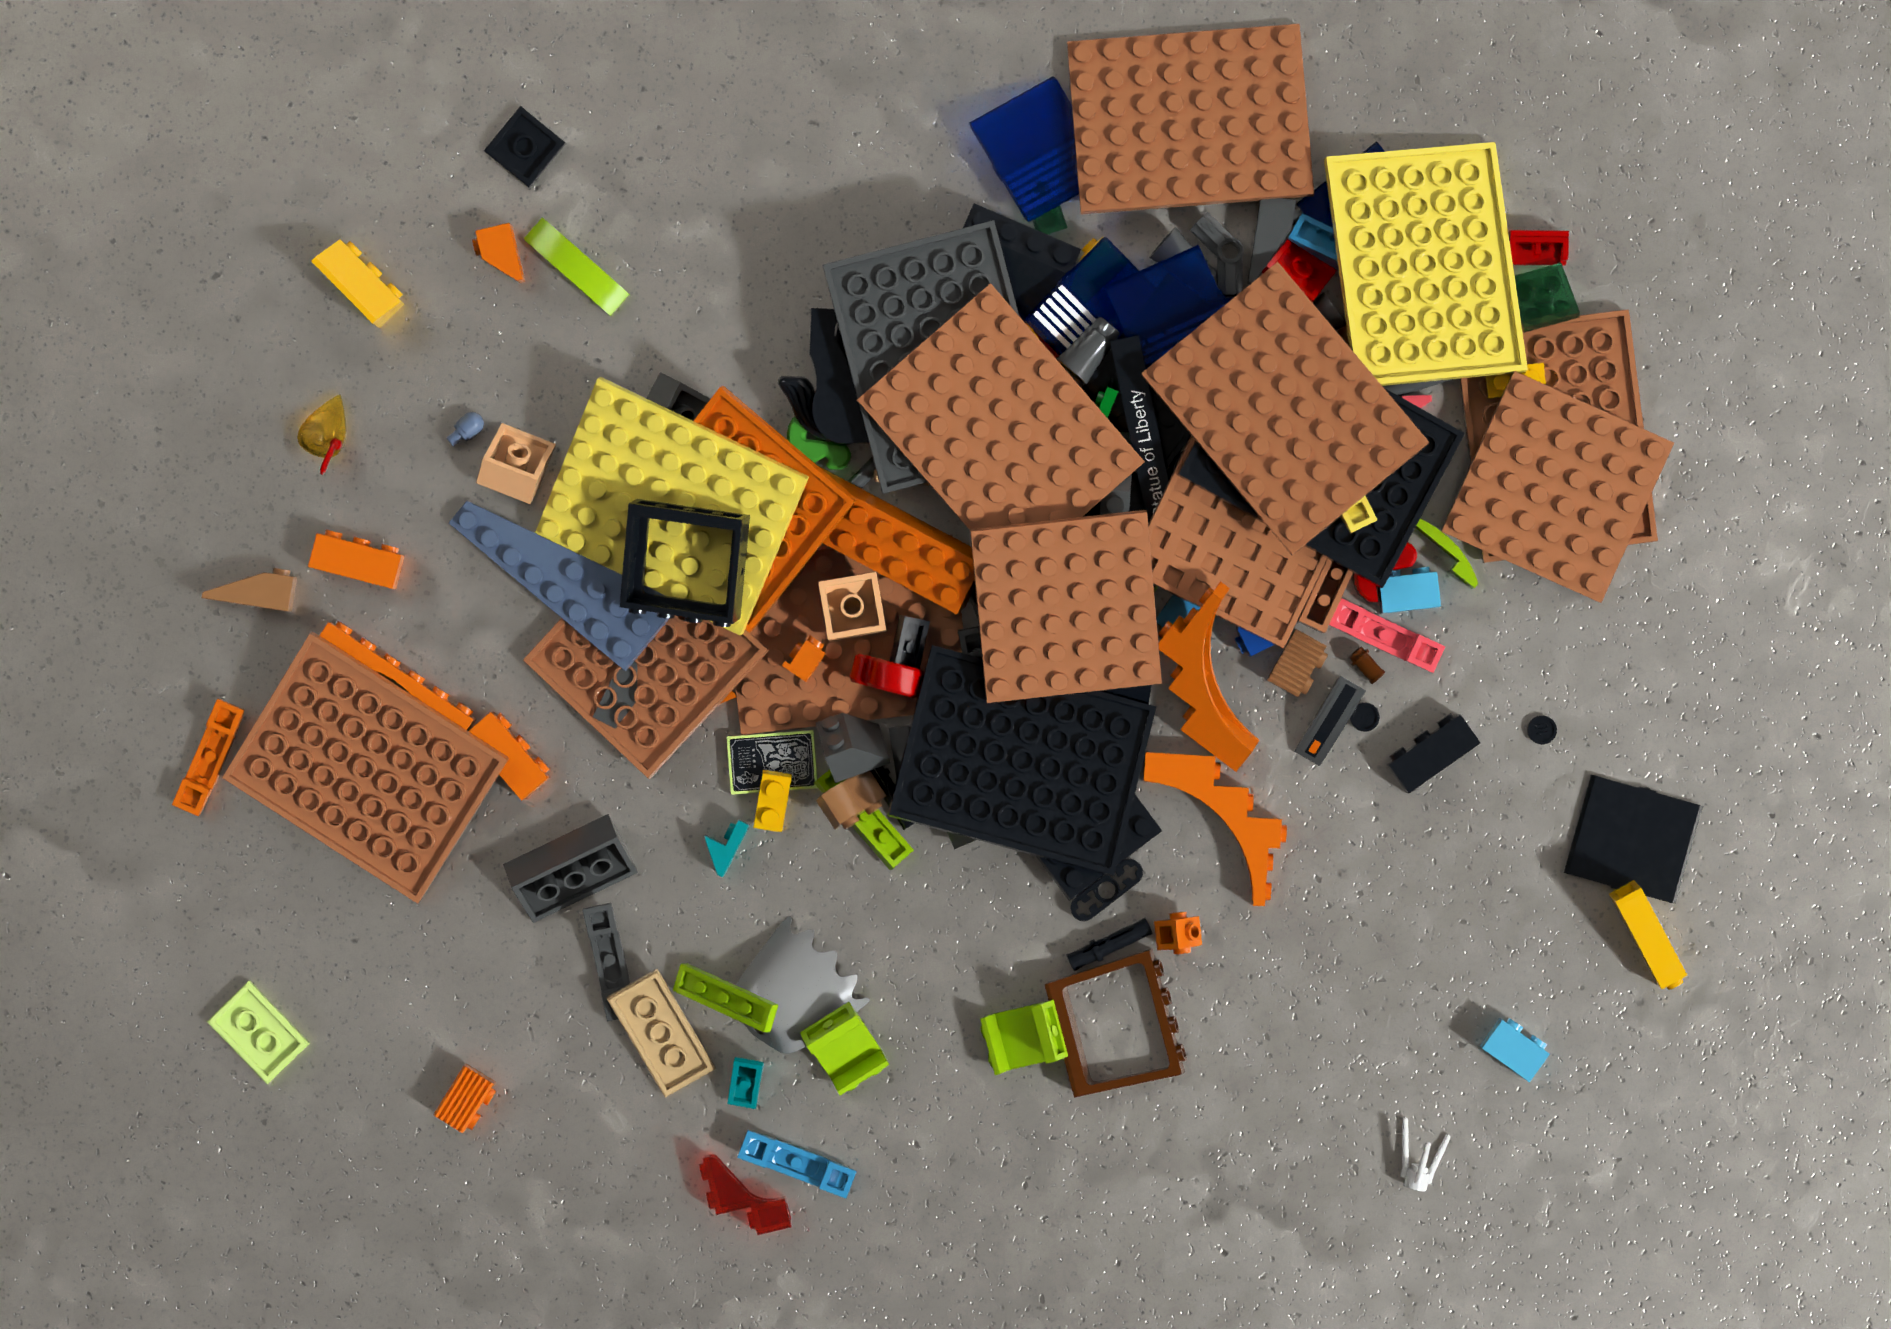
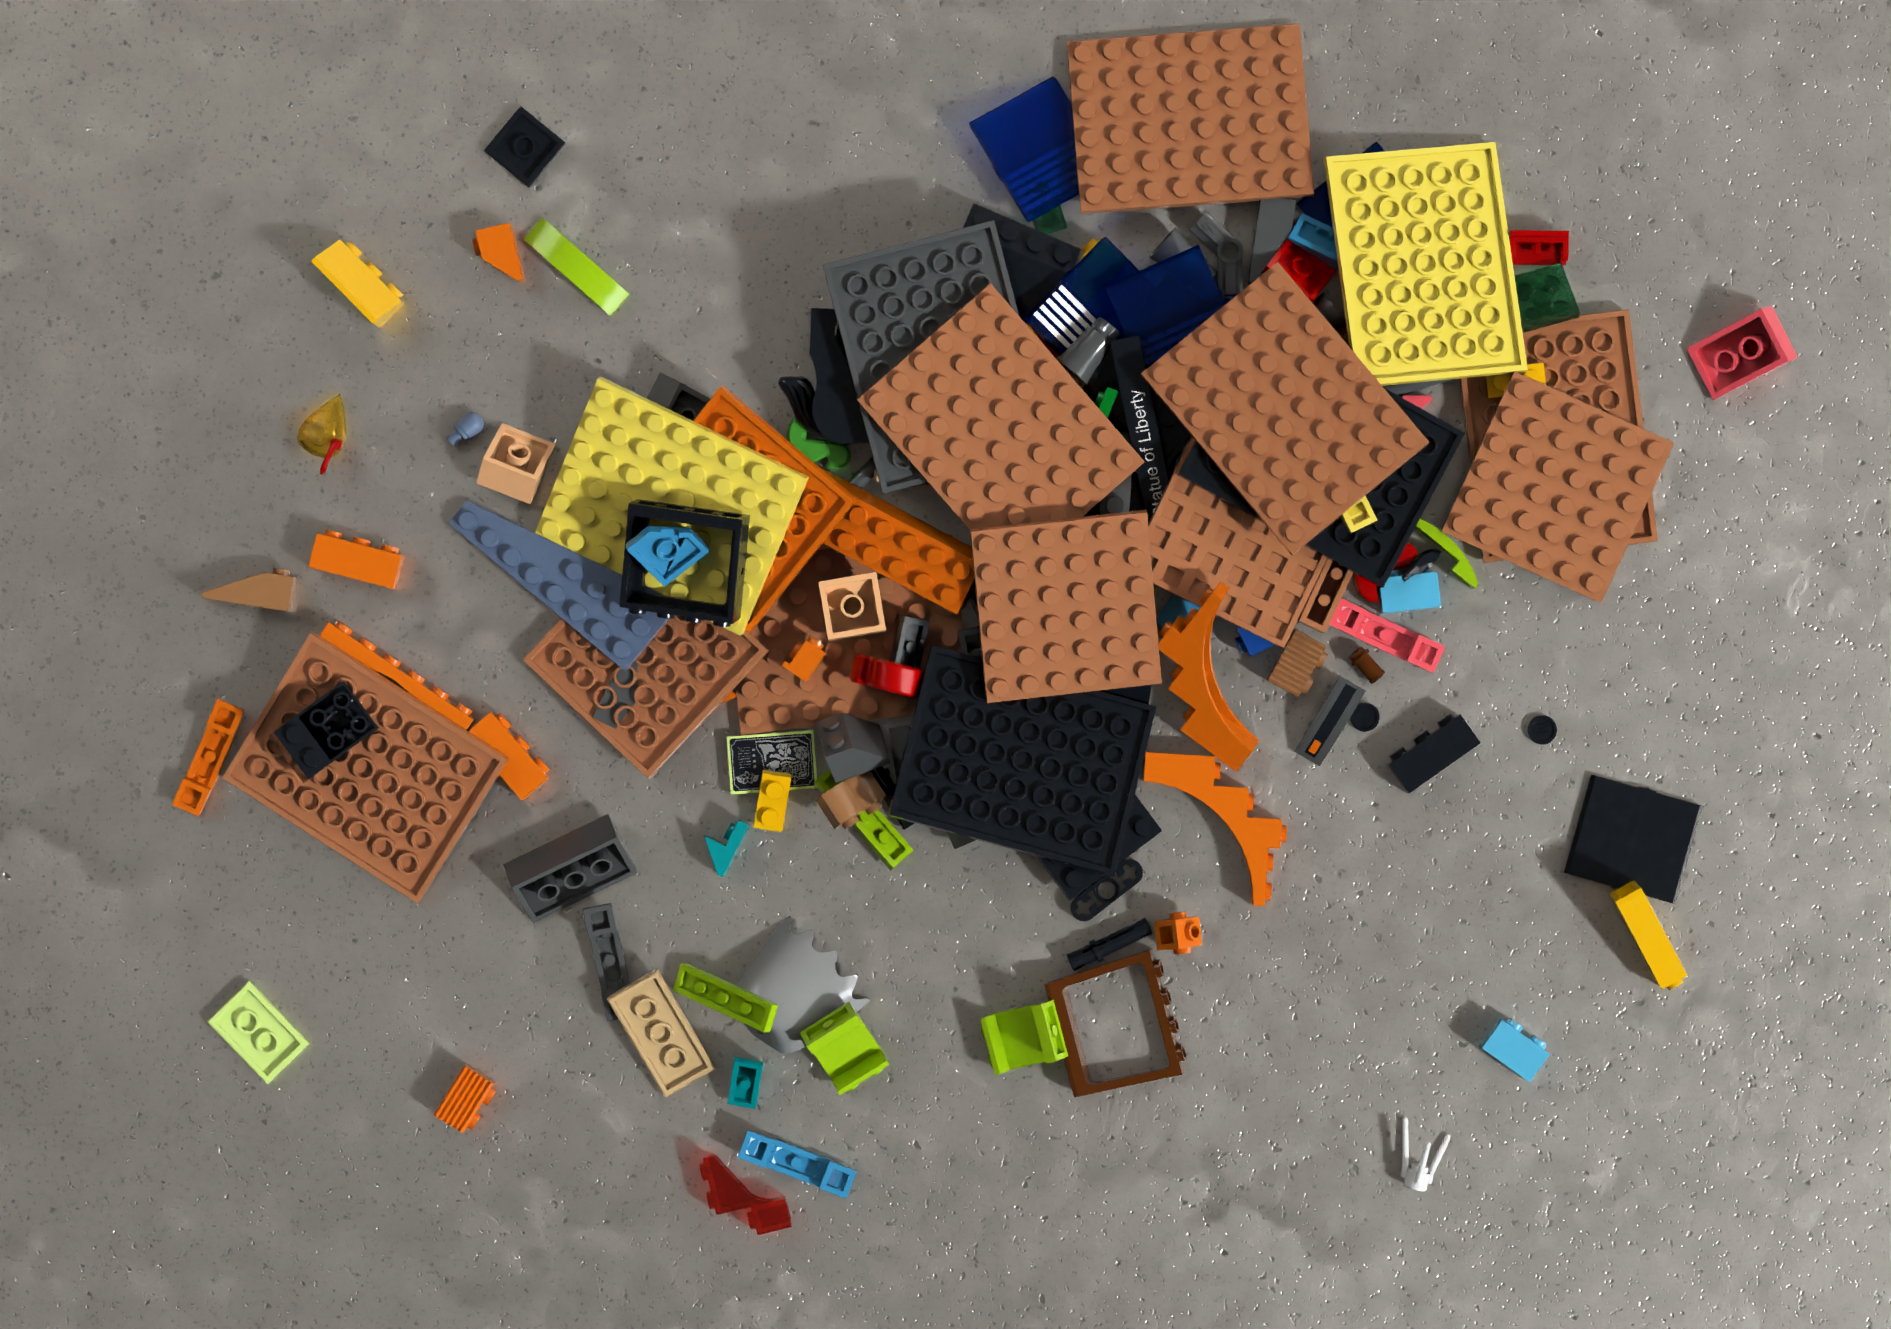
(323, 731): none -> black slope
(667, 550): none -> dark azure plate
(1421, 563): none -> black bar
(1742, 352): none -> coral slope

